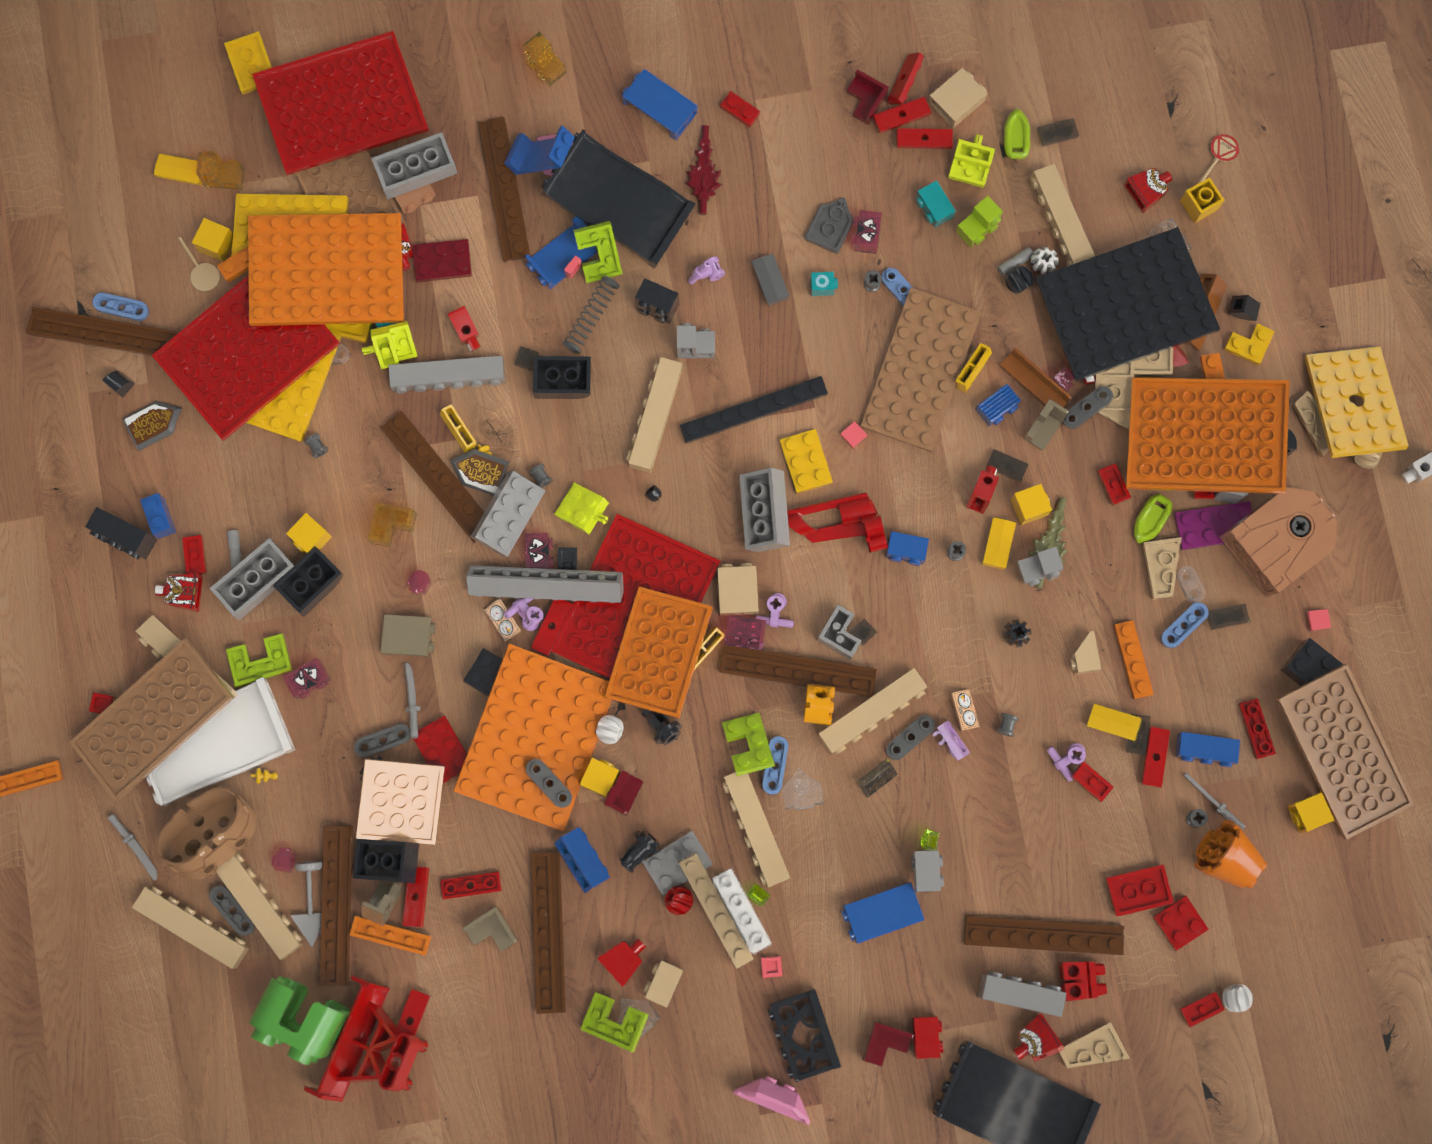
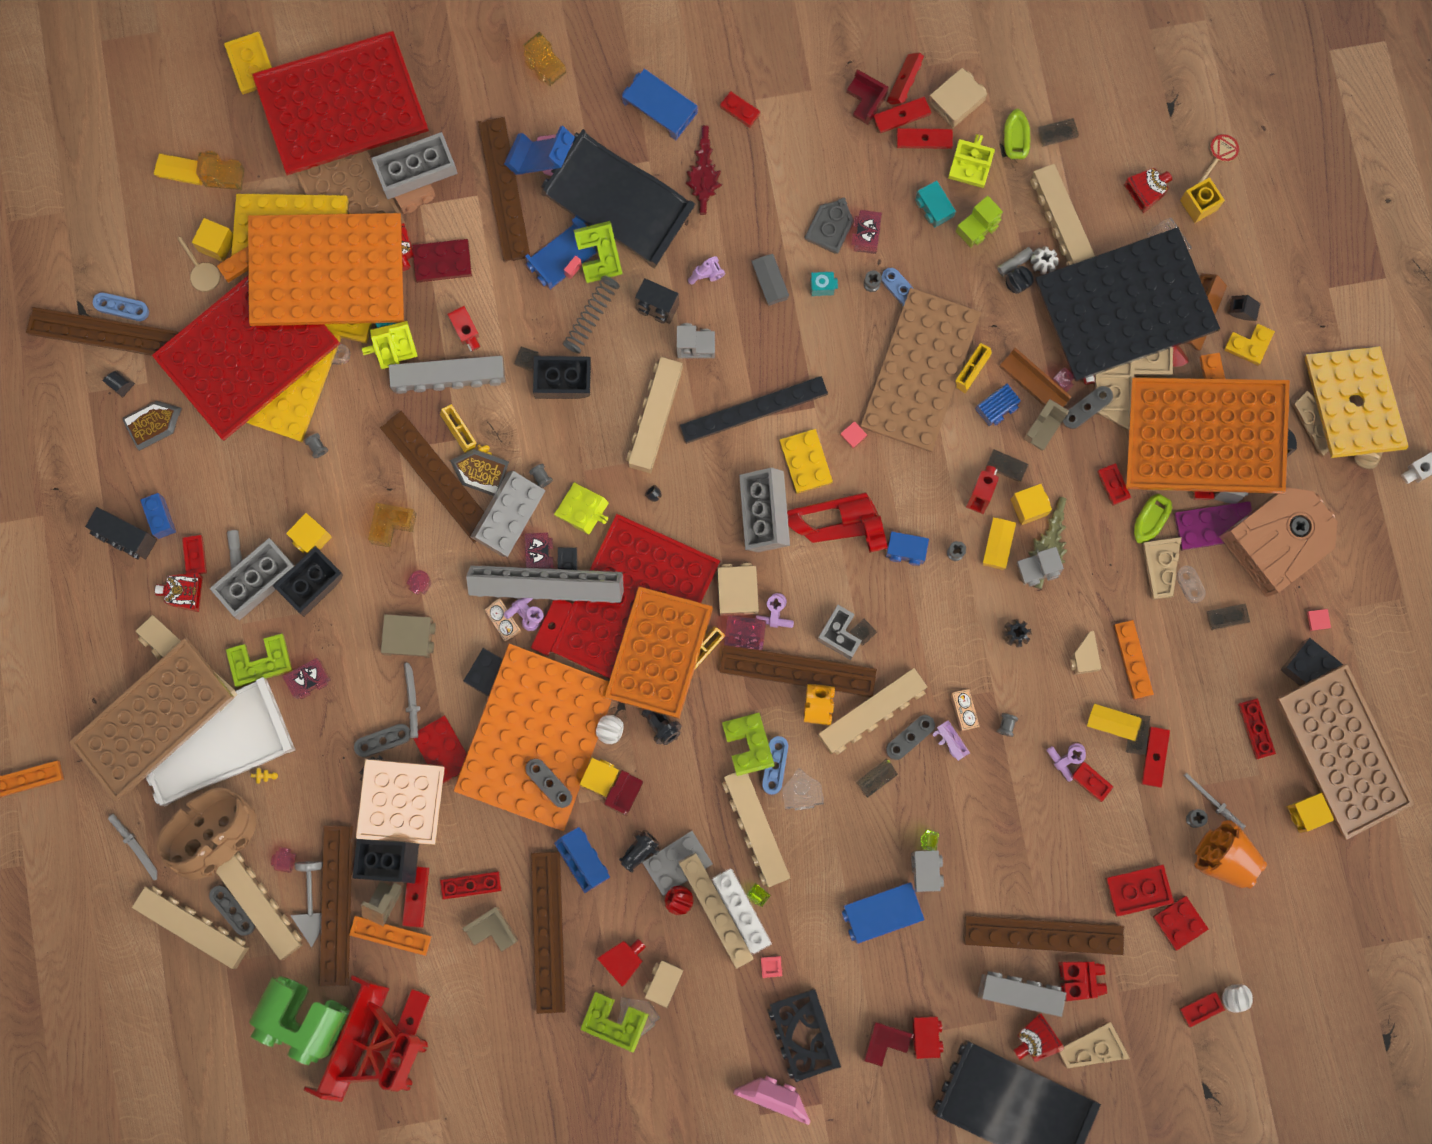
(100, 702): red plate -> none
(1191, 621): medium blue plate -> none
(1207, 749): blue brick -> none

